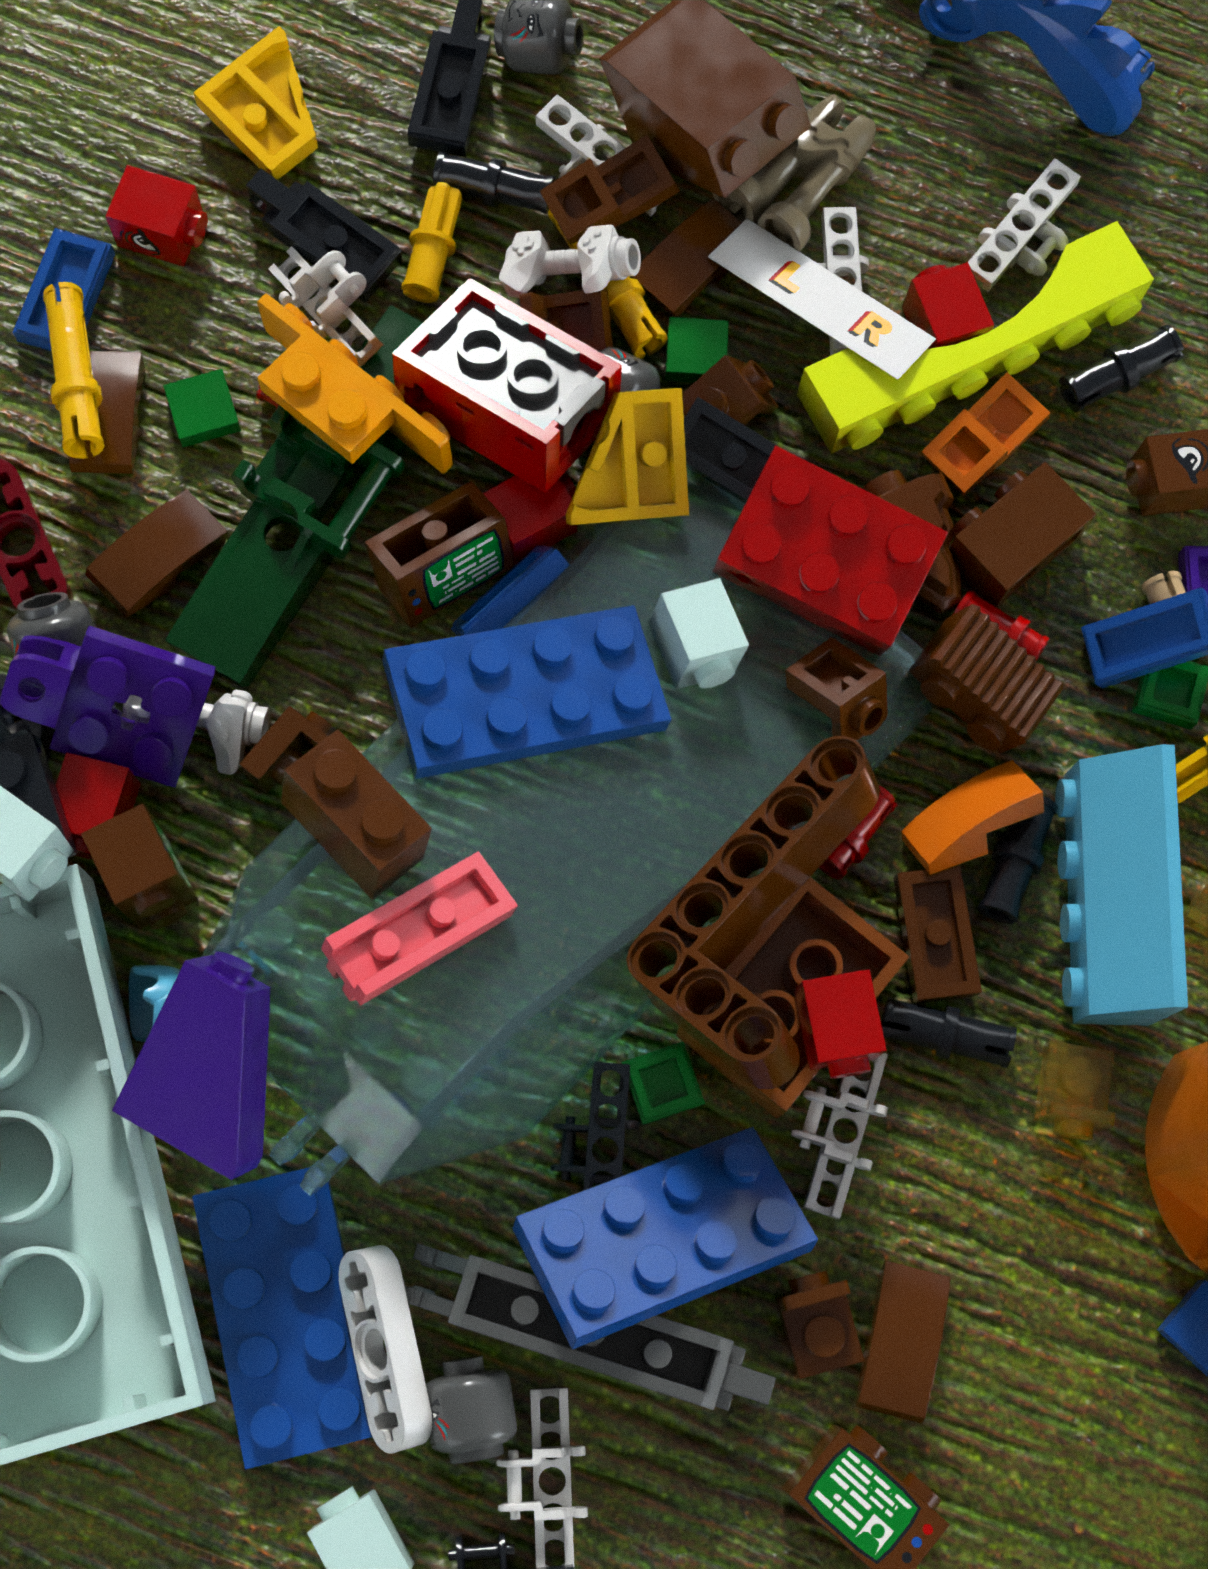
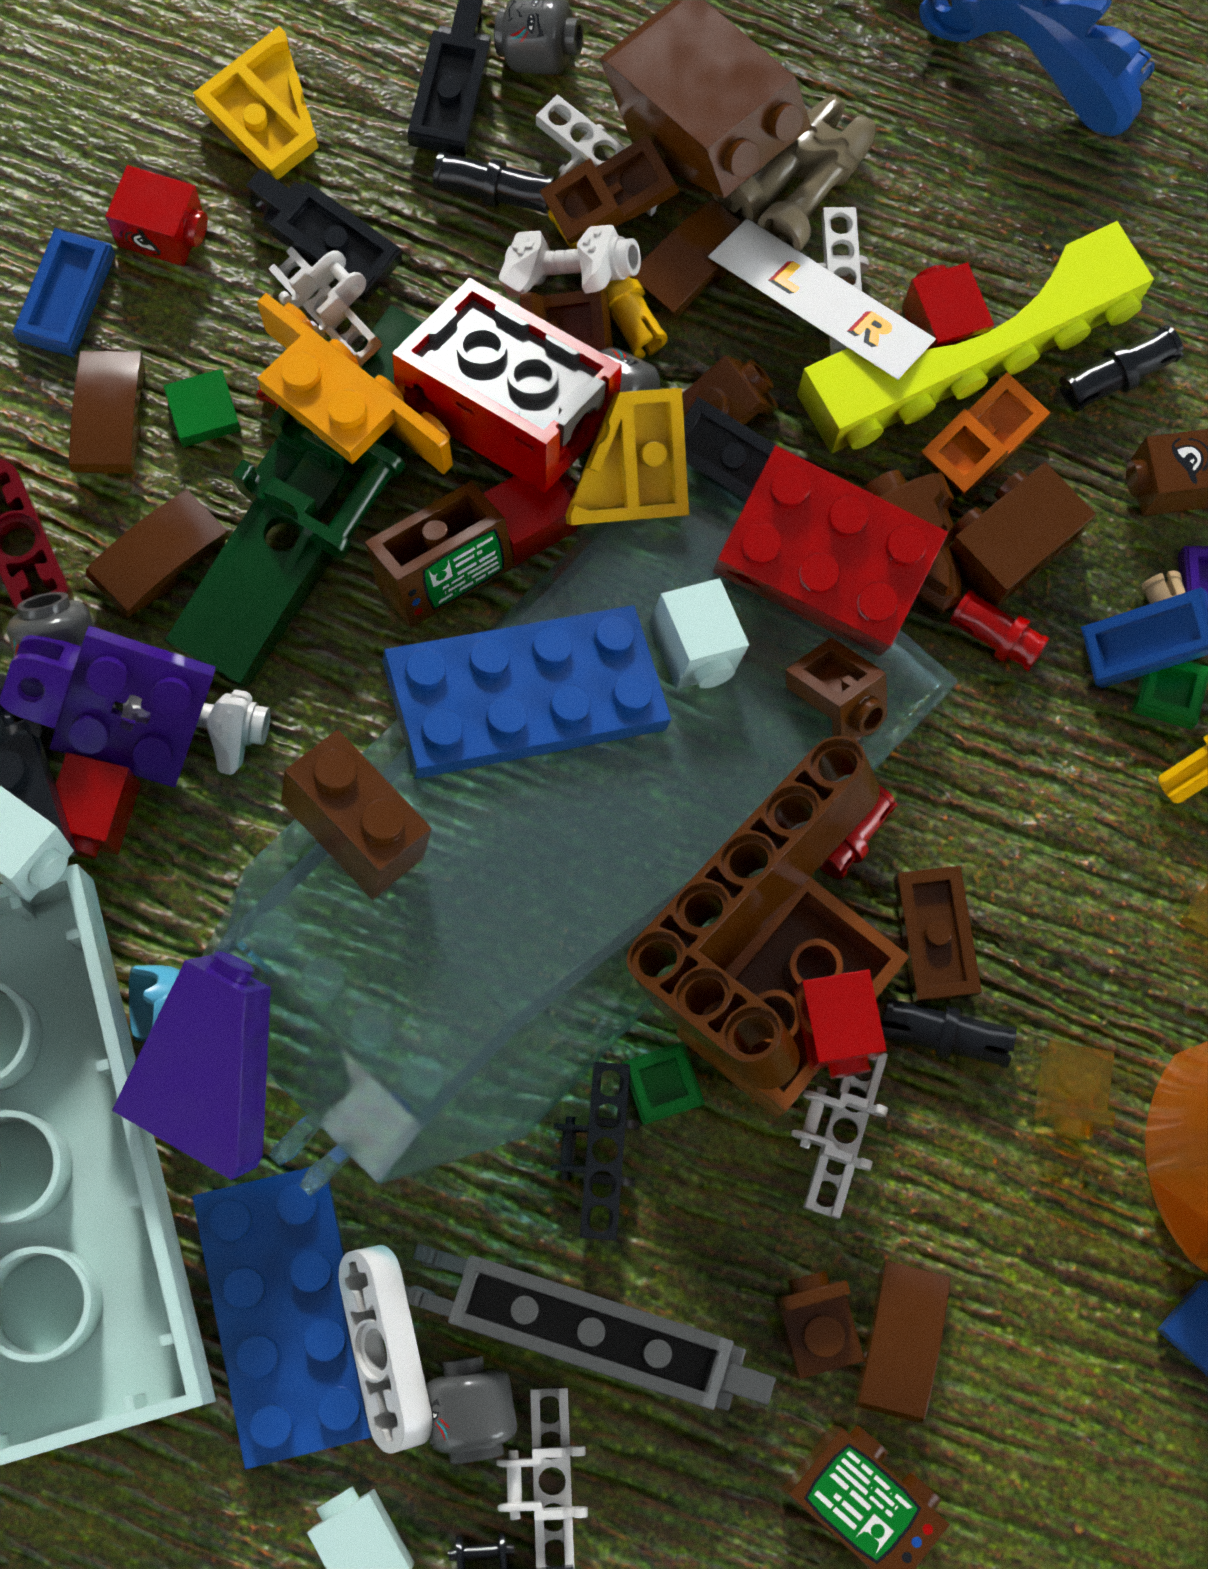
(75, 389): yellow pin -> none
(140, 868): reddish brown brick -> none
(283, 746): reddish brown bracket -> none
(417, 928): coral hinge -> none
(432, 243): yellow axle -> none
(512, 591): blue tile -> none
(662, 1236): blue plate -> none
(694, 347): green tile -> none
(957, 823): orange slope -> none
(985, 680): reddish brown brick -> none
(1016, 862): black pin -> none
(1036, 217): white piece -> none
(1122, 888): medium azure slope -> none

